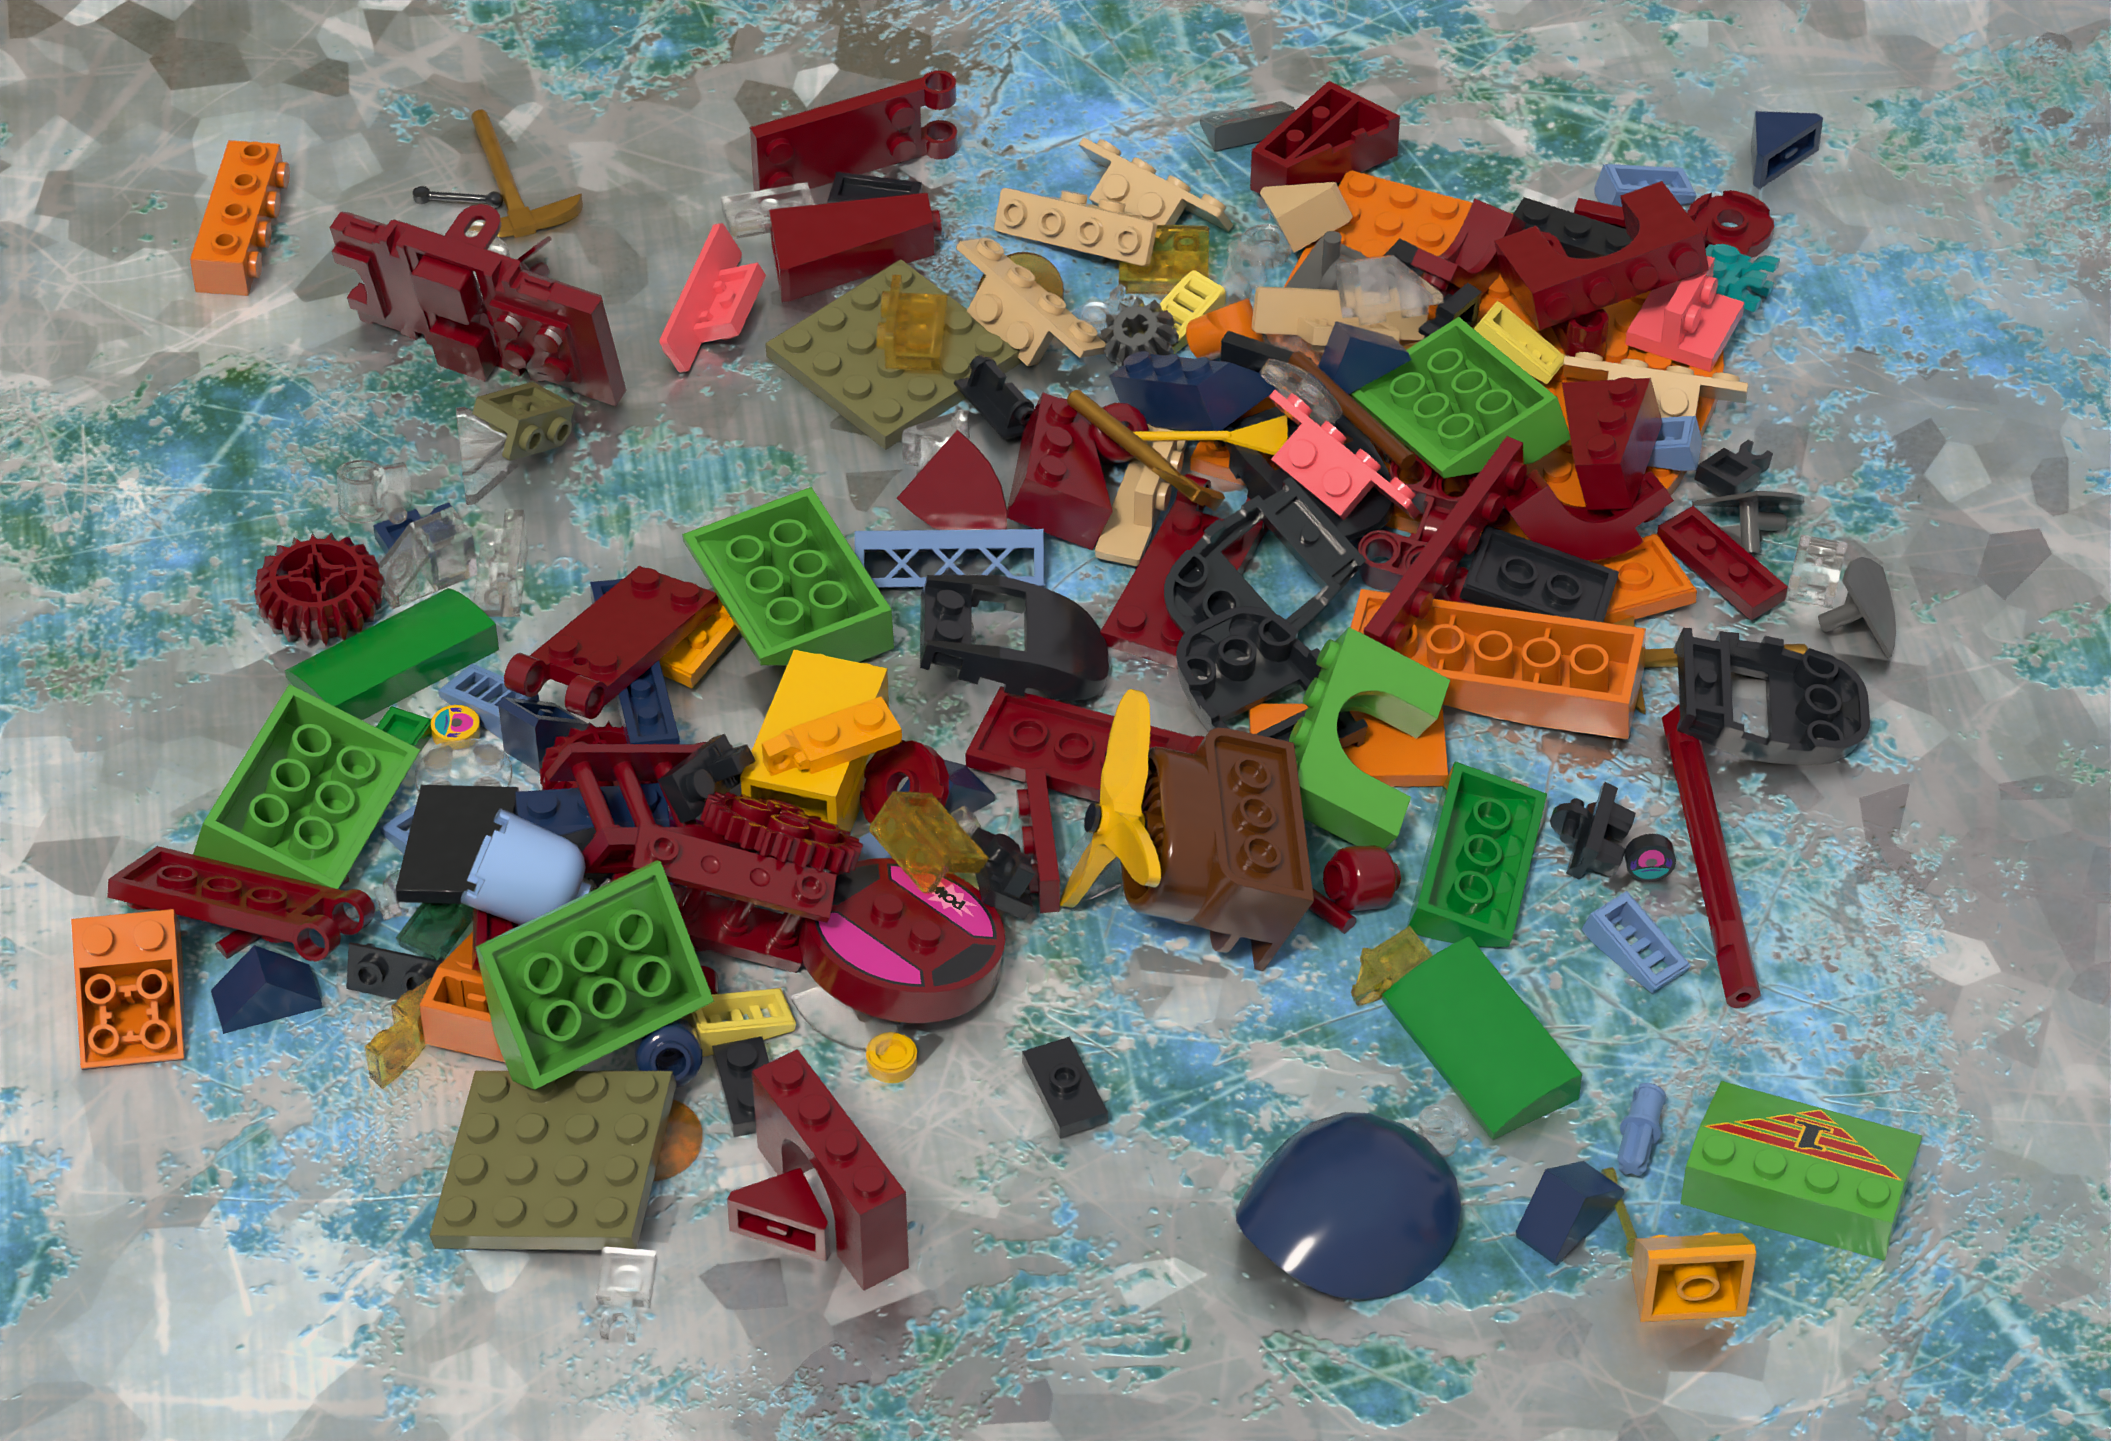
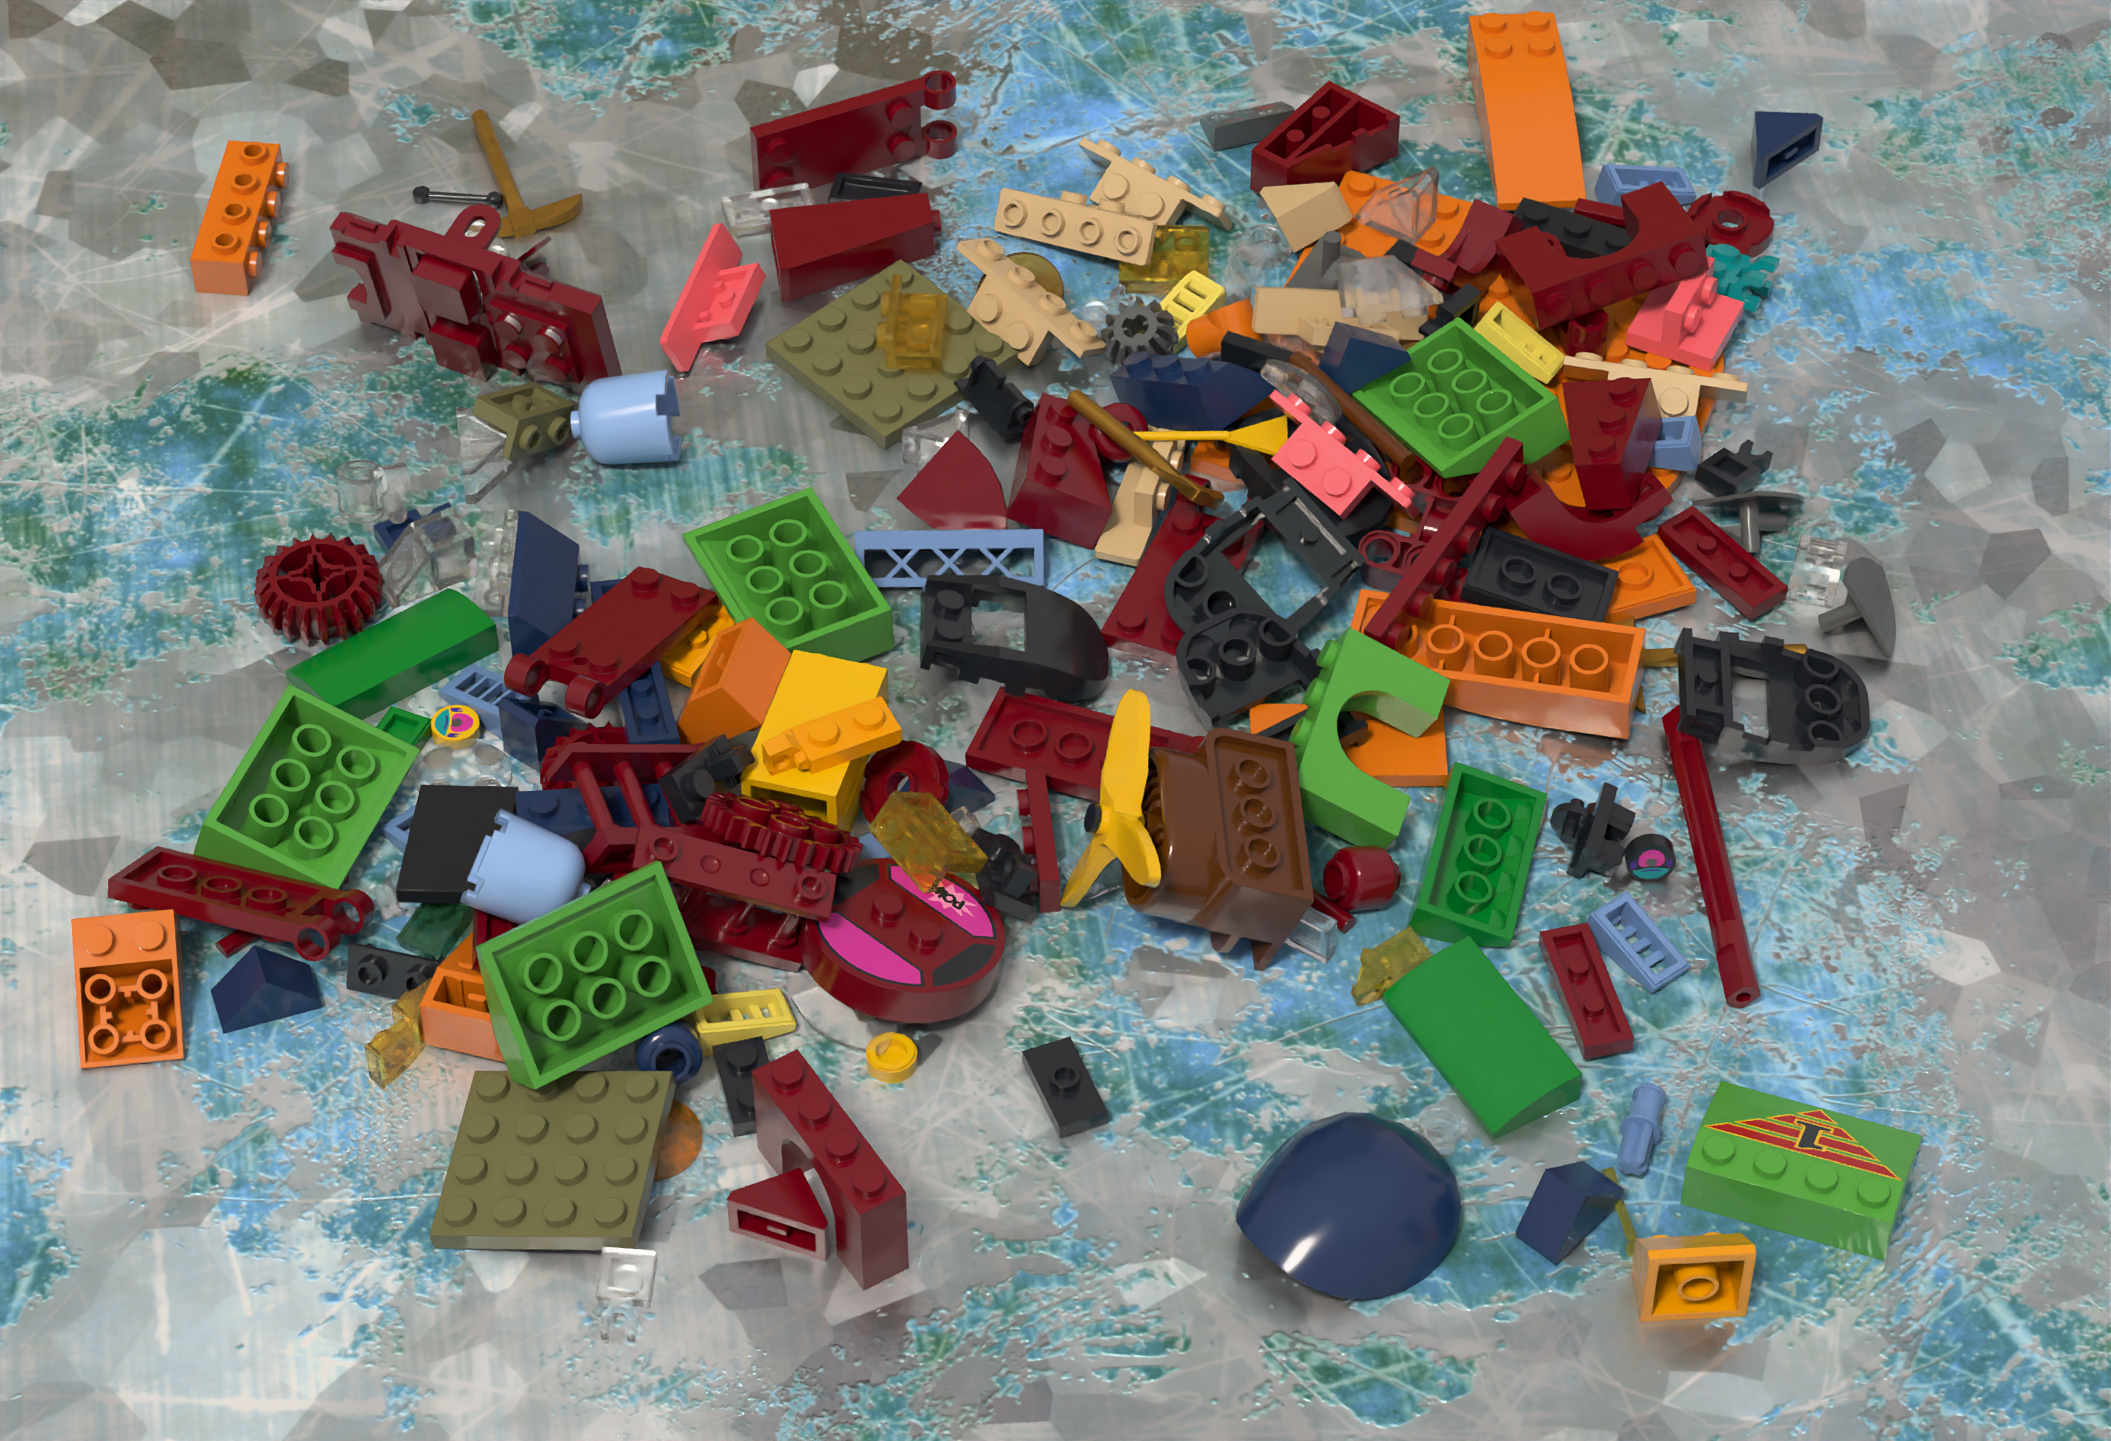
(543, 584): none -> dark blue slope
(629, 419): none -> light blue cylinder
(733, 684): none -> orange slope
(1315, 935): none -> clear tile
(1404, 207): none -> clear slope
(1525, 108): none -> orange slope
(1585, 991): none -> dark red plate

